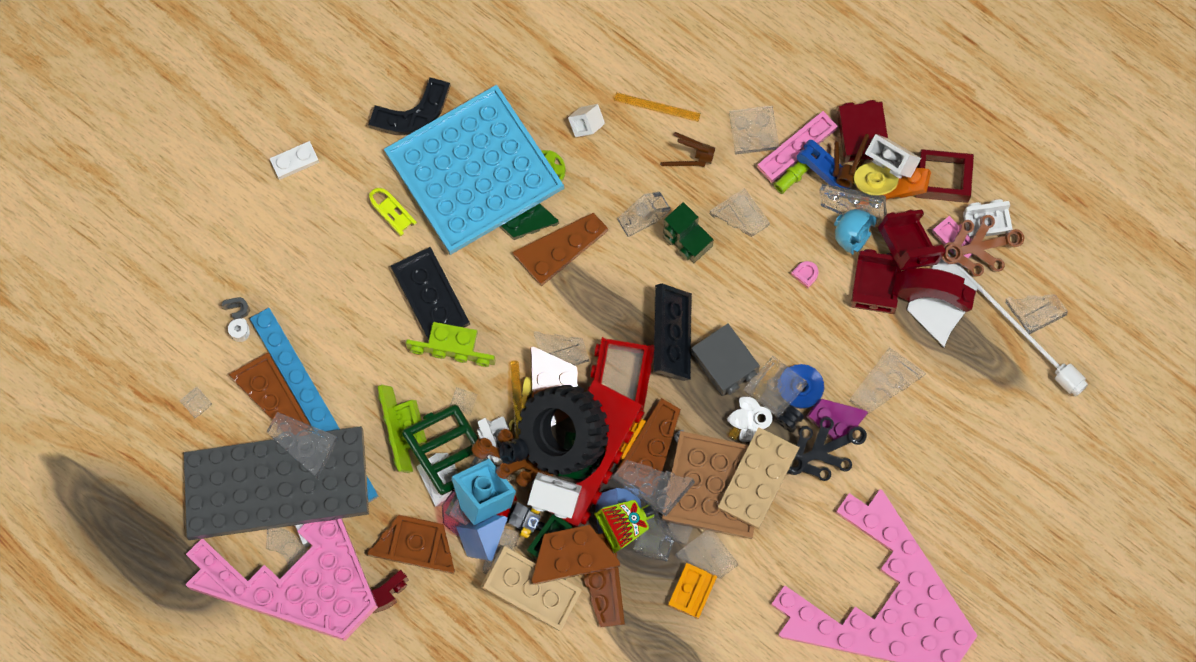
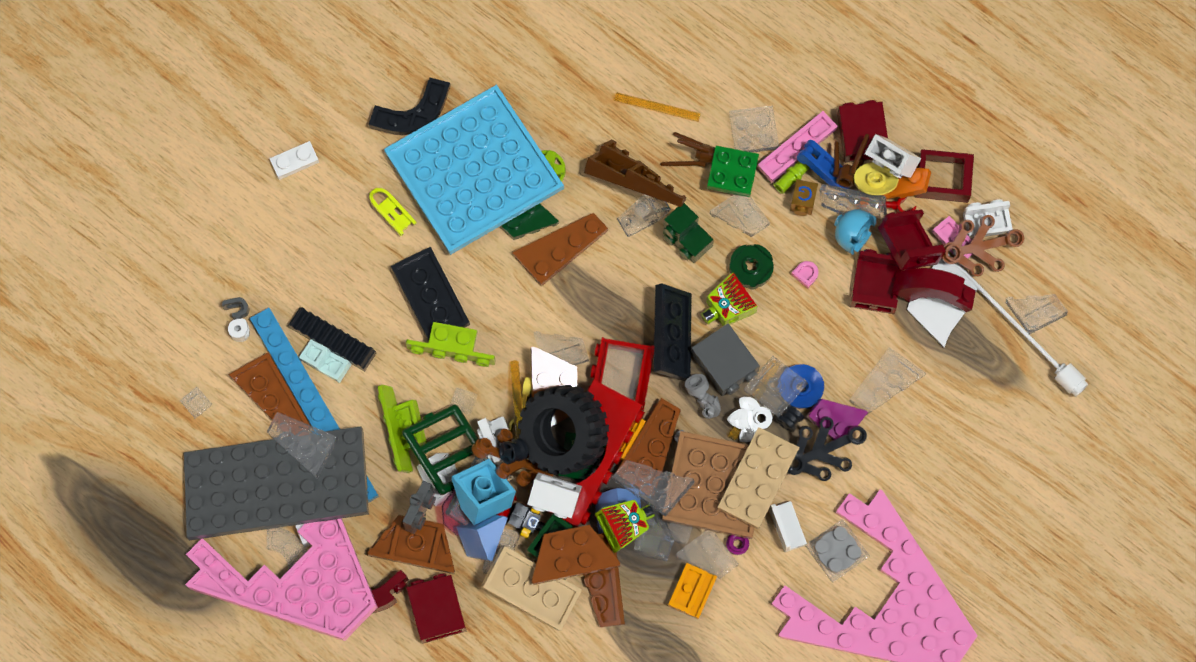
(325, 361): none -> light aqua slope
(334, 339): none -> black gear
(420, 502): none -> dark grey plate
(436, 608): none -> dark red brick
(586, 120): white panel -> none
(618, 168): none -> reddish brown wedge
(697, 386): none -> light grey arm
(729, 302): none -> torso
(732, 171): none -> green plate
(737, 551): none -> magenta plate
(752, 253): none -> dark green plate
(787, 526): none -> white panel
(803, 197): none -> pearl gold brick
(837, 550): none -> light grey piece
(895, 205): none -> red piece

